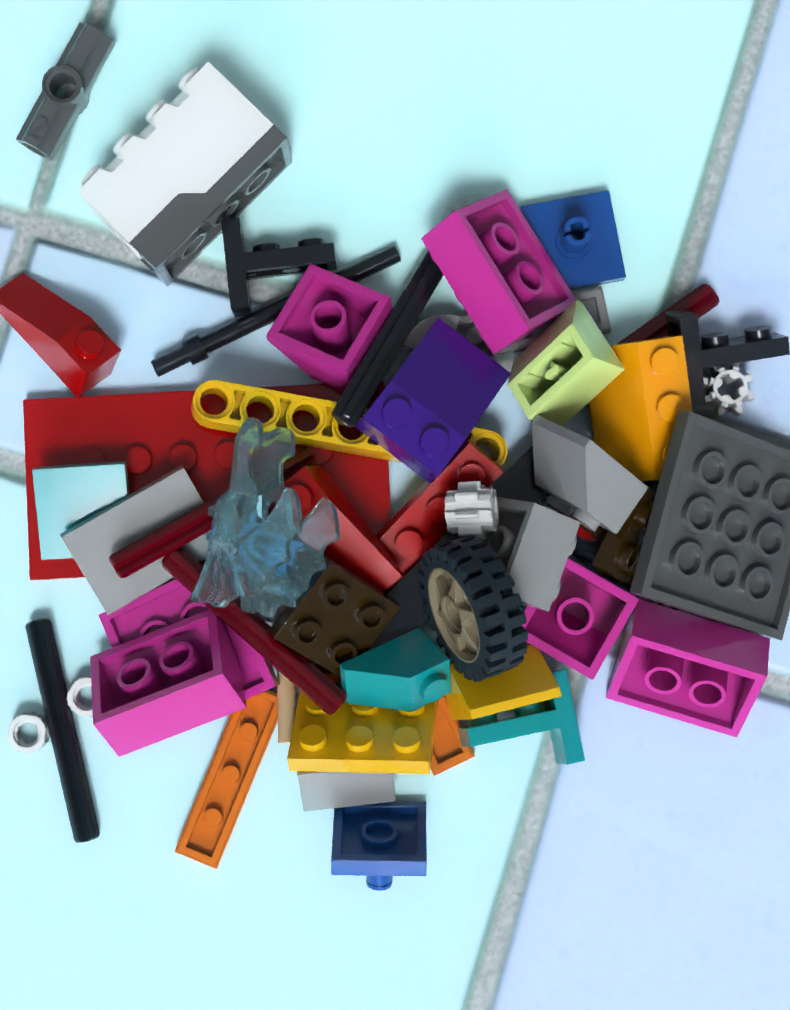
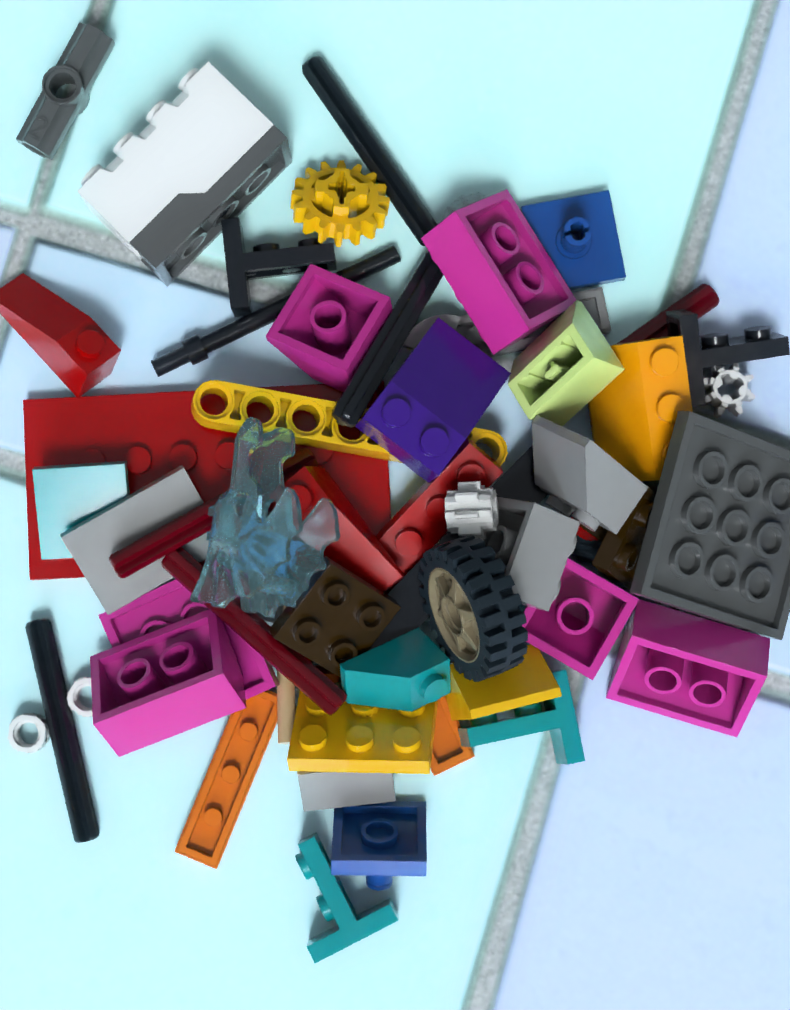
(337, 905): none -> teal bracket
(339, 203): none -> yellow gear
(368, 146): none -> black axle

